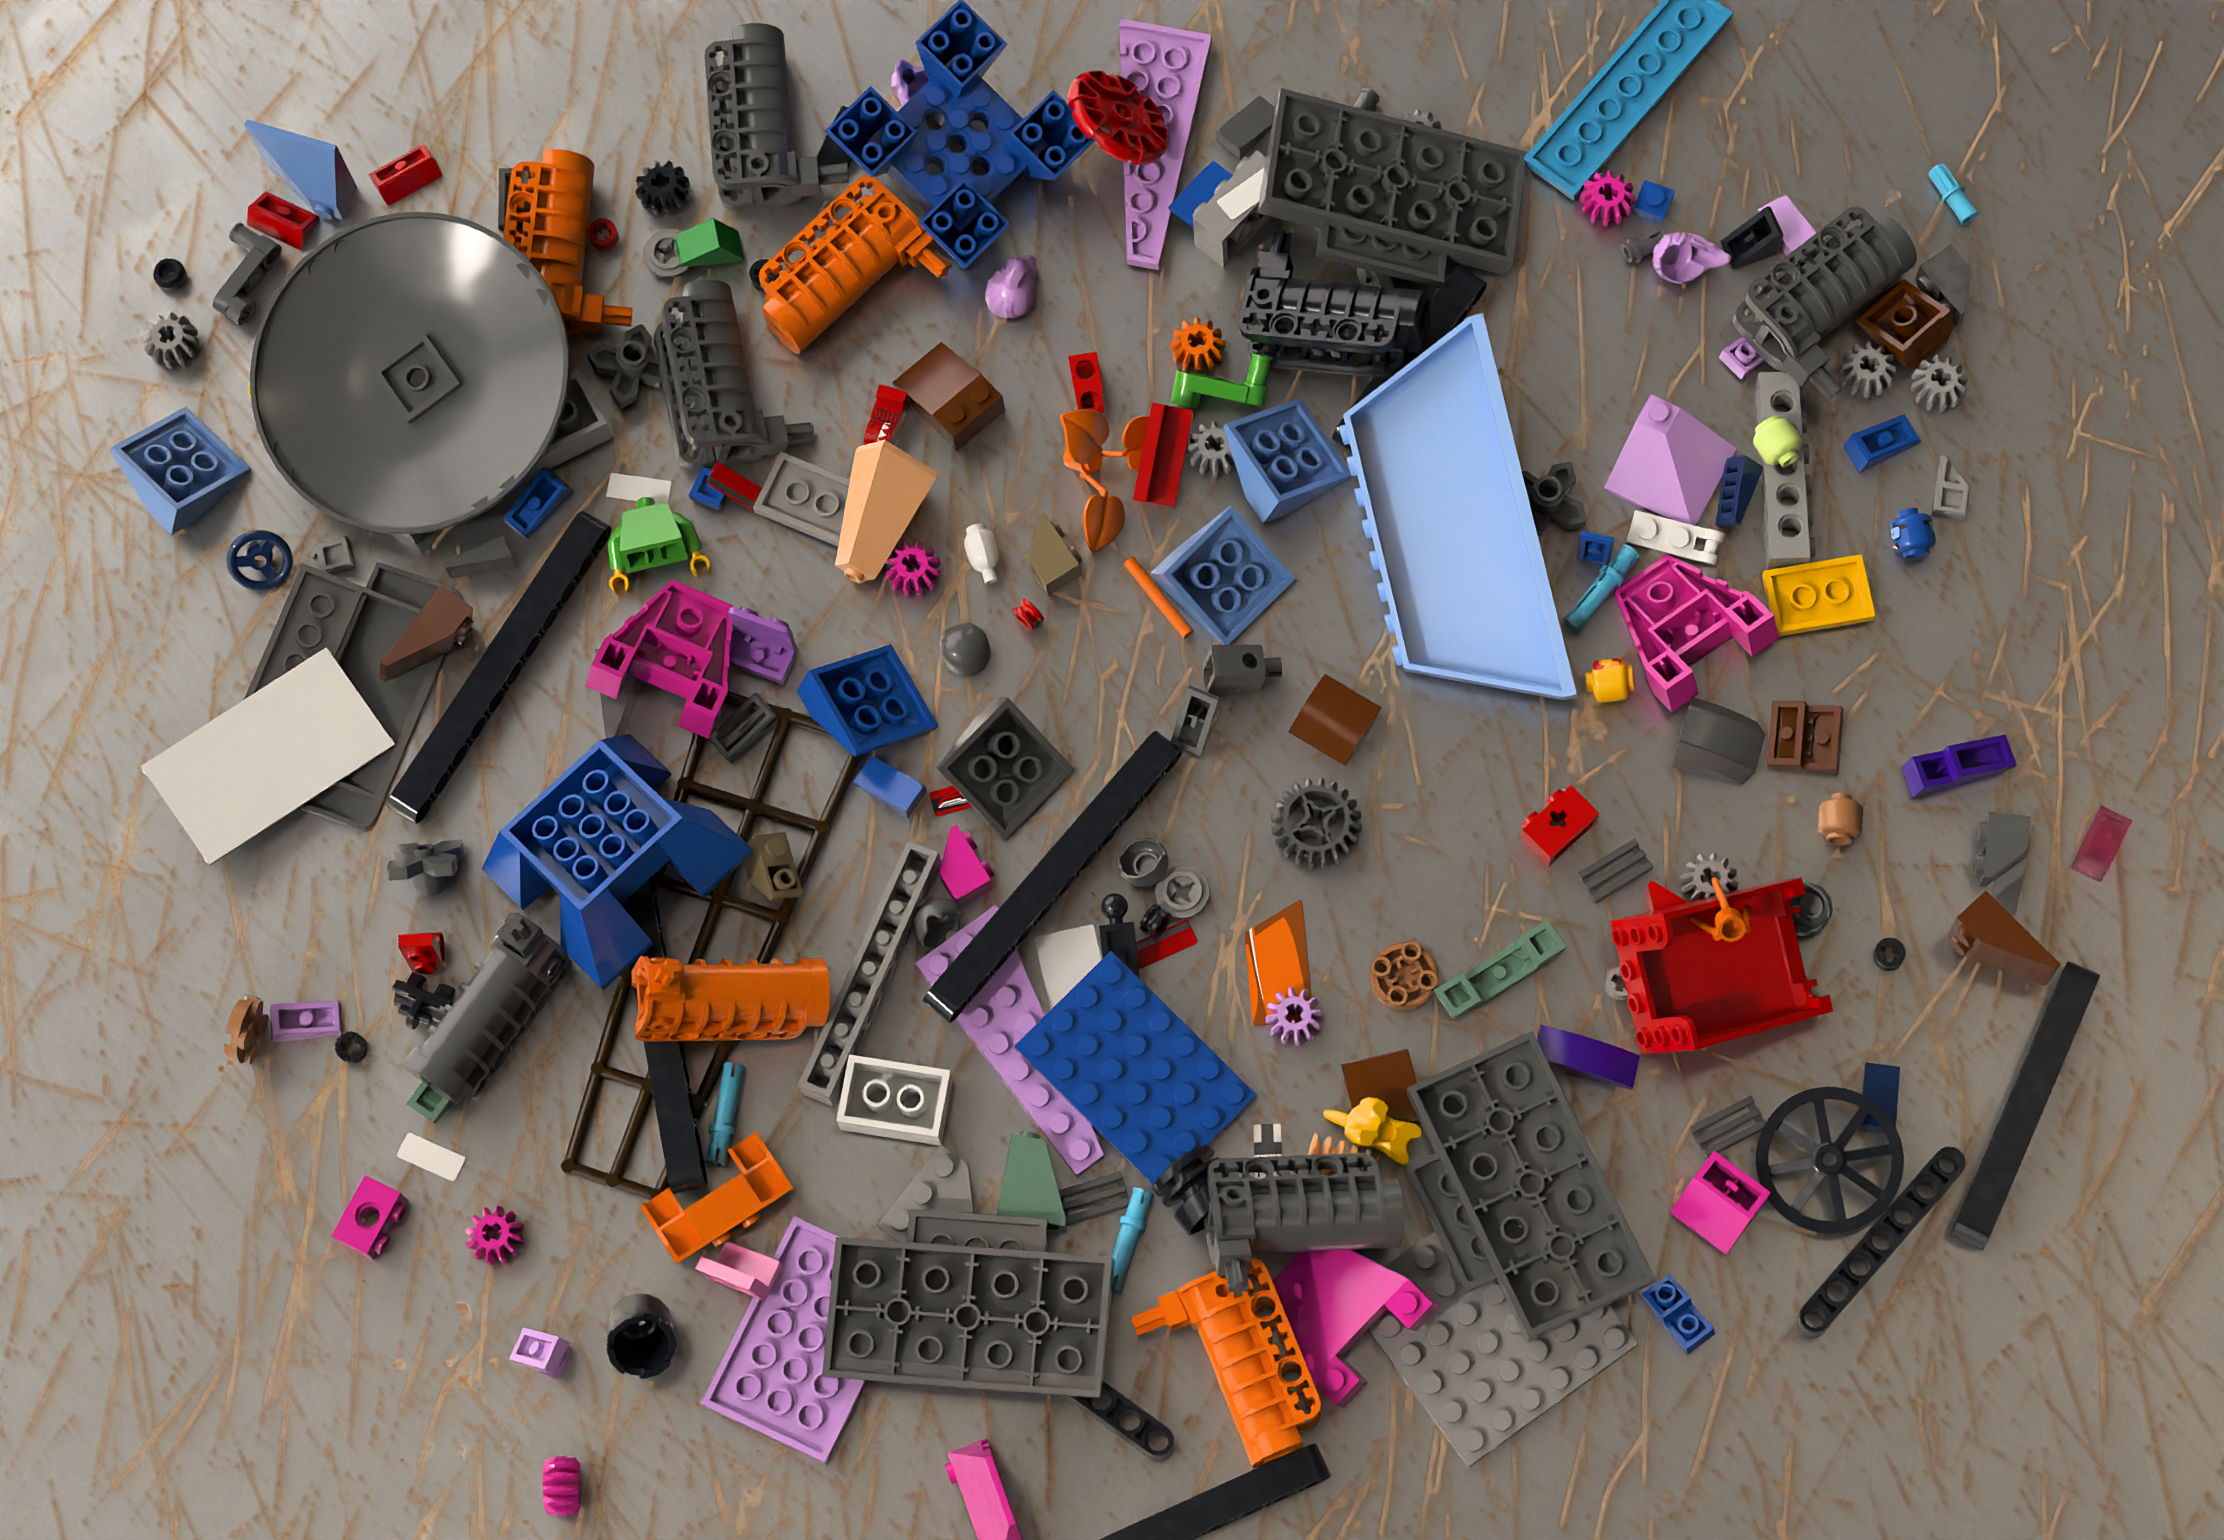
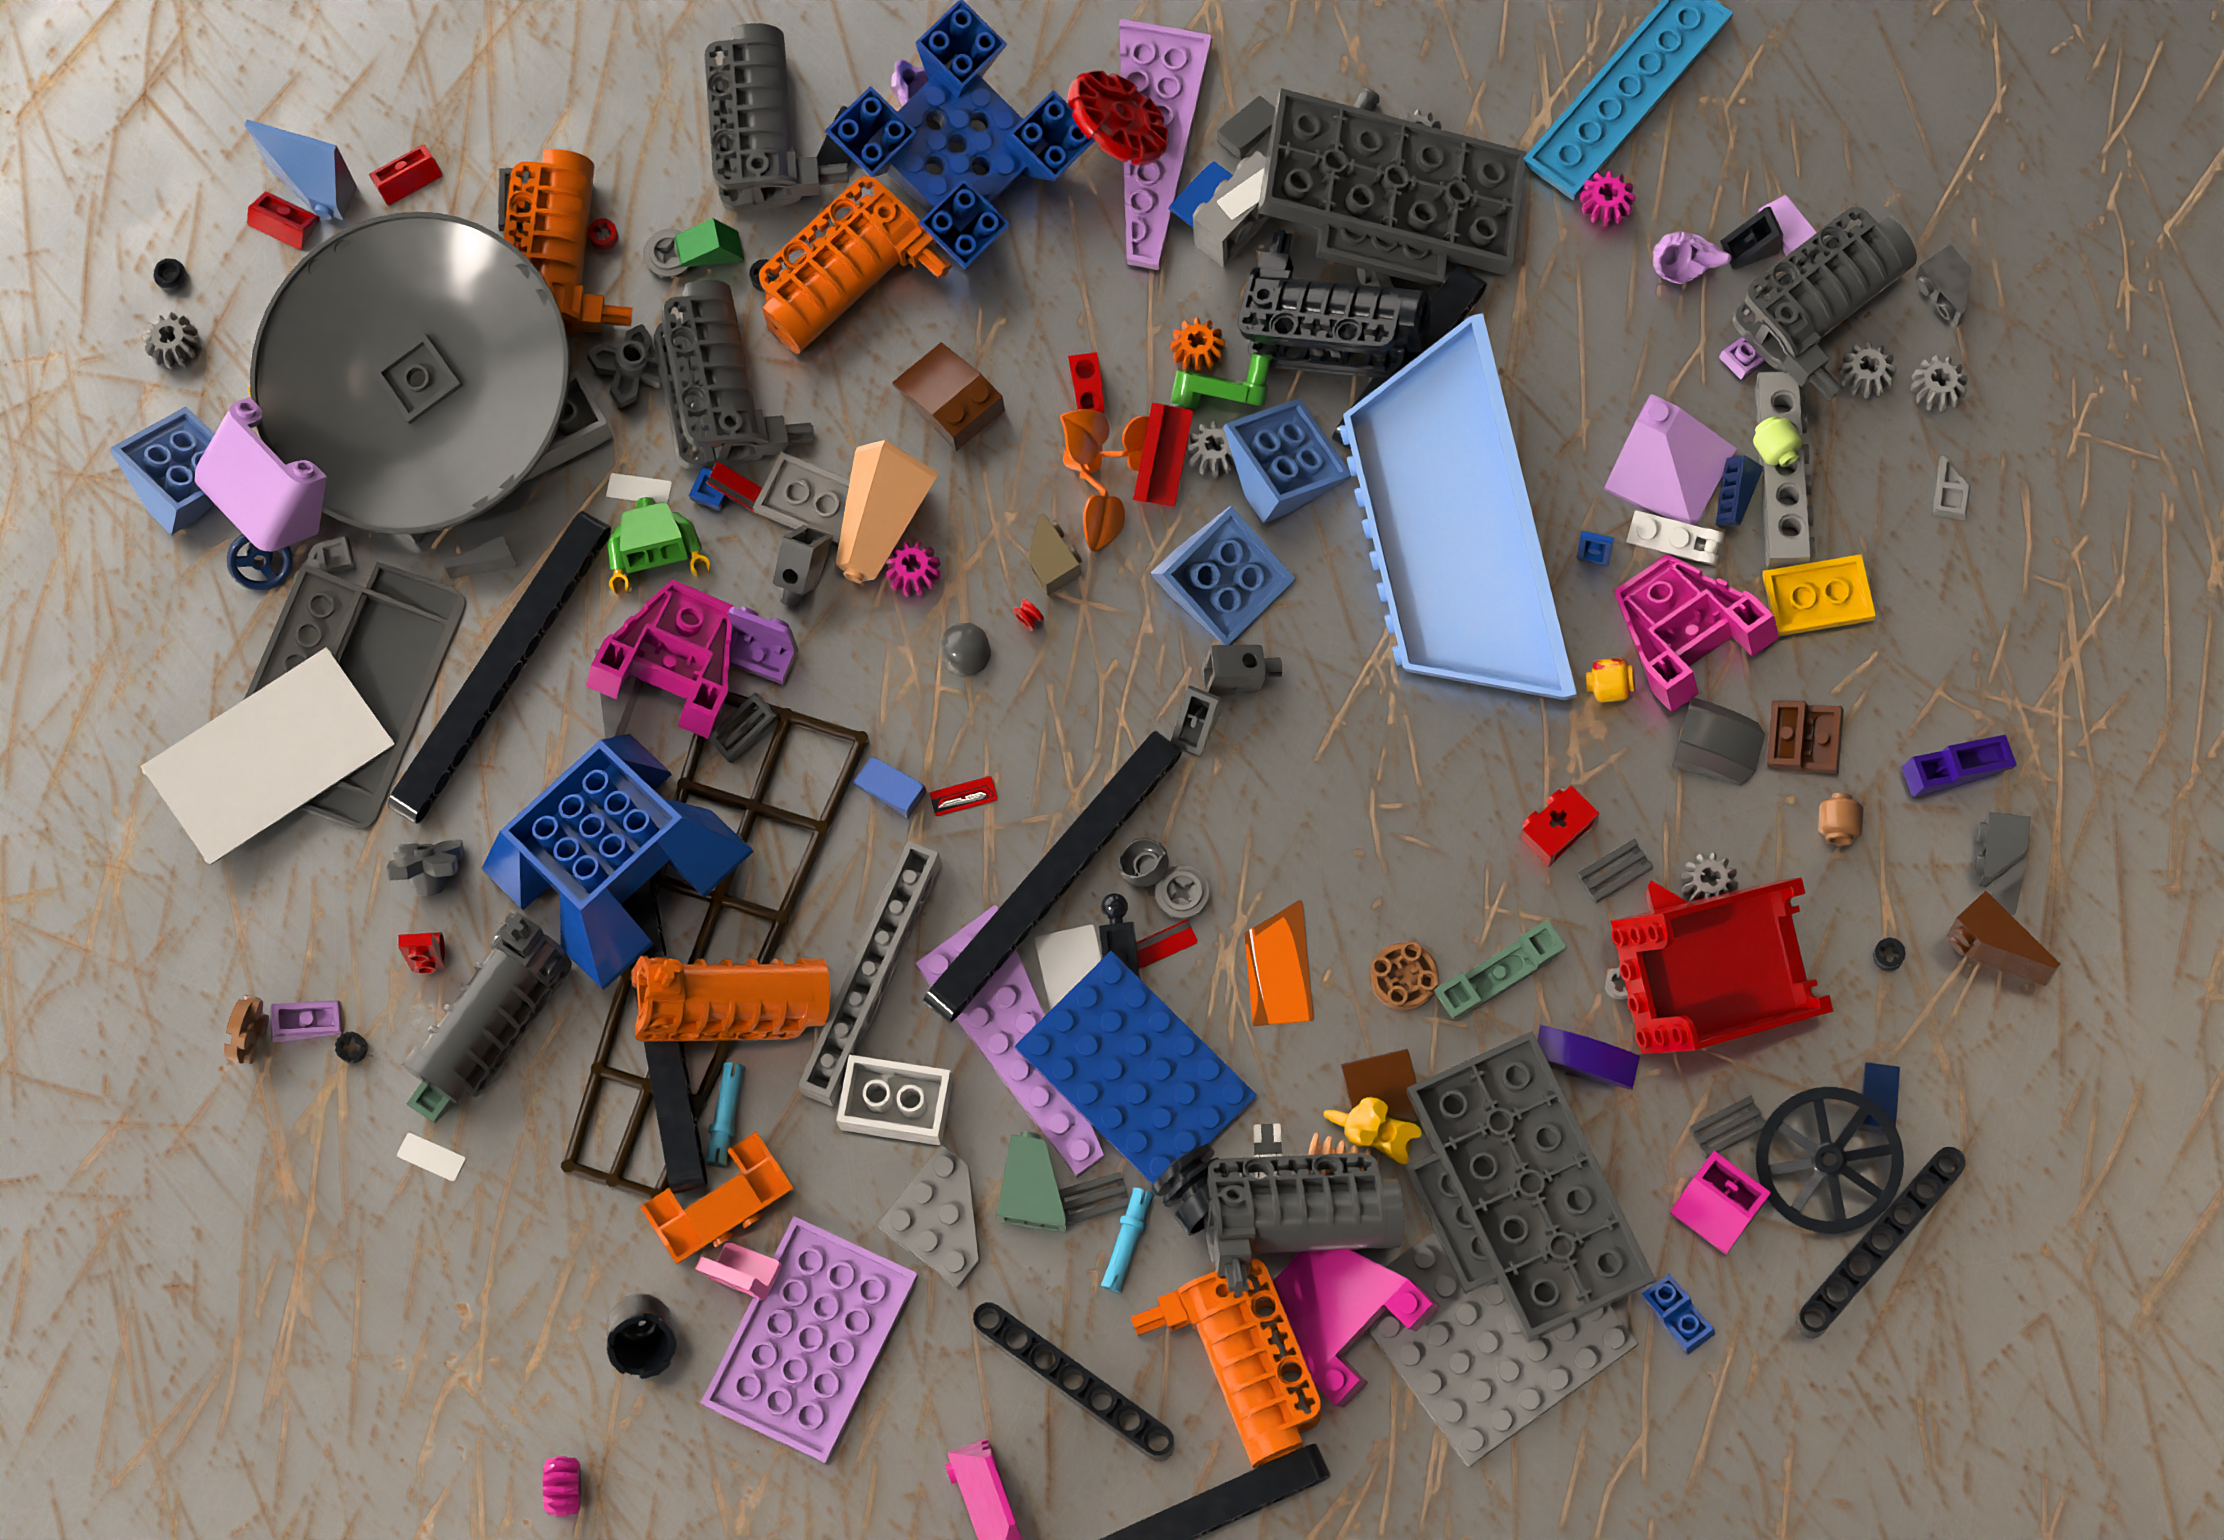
(234, 295): dark grey beam -> none
(253, 486): none -> lavender windscreen
(369, 1198): dark pink brick -> none
(420, 1004): black hips -> none
(432, 633): reddish brown slope -> none
(499, 1223): dark pink gear -> none
(538, 502): blue slope -> none
(541, 1352): lavender slope -> none
(660, 176): black gear -> none
(773, 867): dark tan slope -> none
(801, 563): none -> dark grey torso
(866, 701): blue slope -> none
(887, 415): red leg -> none
(935, 920): dark grey hair -> none
(962, 871): dark pink slope -> none
(969, 1308): dark grey slope -> none
(982, 551): white plant -> none
(1004, 766): dark grey slope -> none
(1013, 288): lavender hair -> none
(1155, 921): black bush -> none
(1158, 597): orange bar -> none
(1307, 1016): lavender gear -> none
(1328, 815): dark grey gear -> none
(1335, 719): reddish brown slope -> none
(1549, 498): dark grey plant -> none
(1609, 578): medium azure pin -> none
(1642, 246): dark grey pin -> none
(1653, 201): blue plate -> none
(1728, 921): orange plant -> none
(1814, 909): dark grey hair -> none
(1880, 442): blue slope -> none
(1907, 323): reddish brown slope -> none
(1912, 533): blue head -> none
(1953, 194): medium azure axle -> none
(2025, 1105): black beam -> none
(2101, 844): clear pink slope -> none

